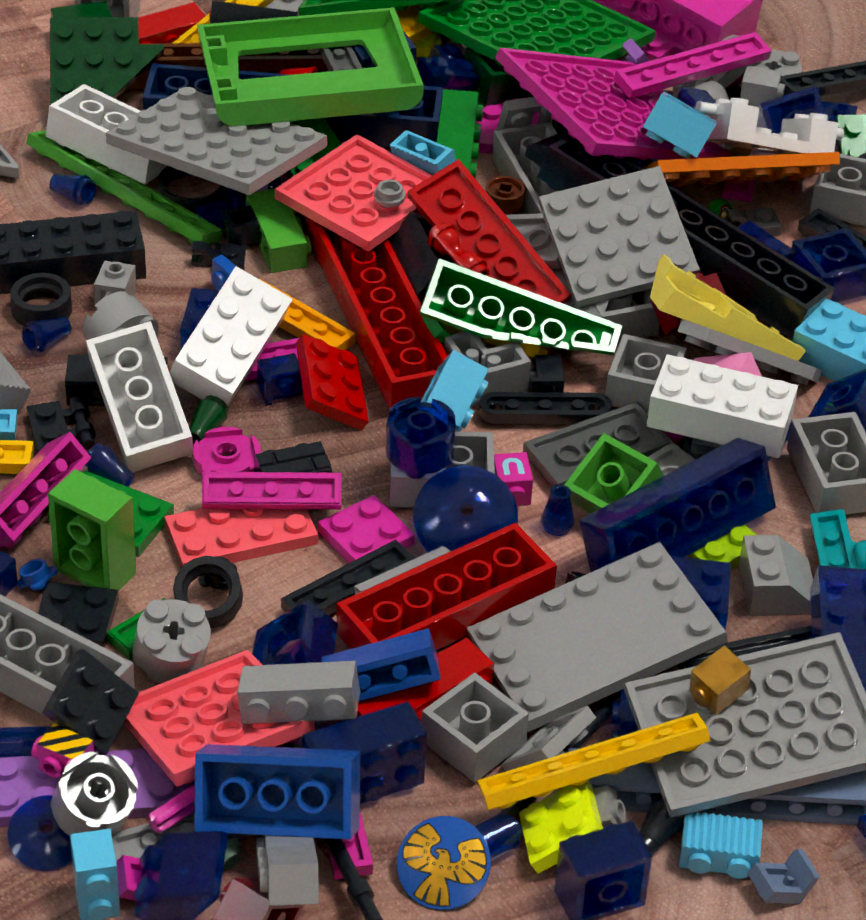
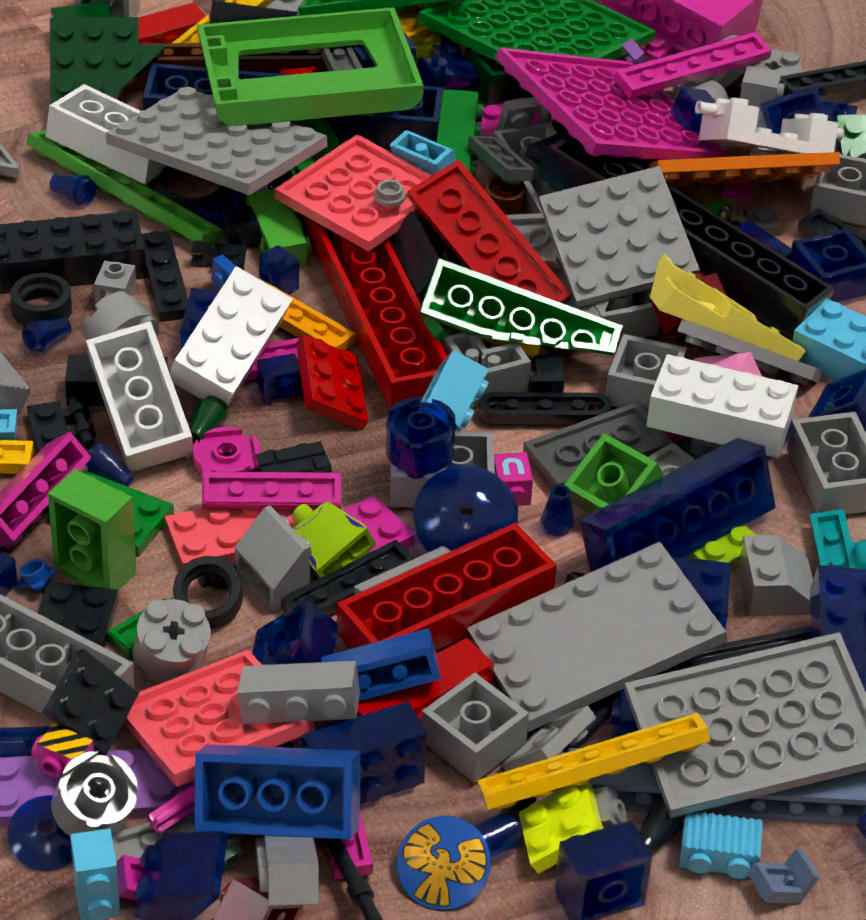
(164, 276): none -> black plate
(273, 558): none -> light grey slope
(280, 269): none -> clear blue brick
(332, 536): none -> lime torso
(447, 241): red piece -> none
(500, 159): none -> dark grey plate
(679, 125): medium azure brick -> none
(719, 680): pearl gold brick -> none

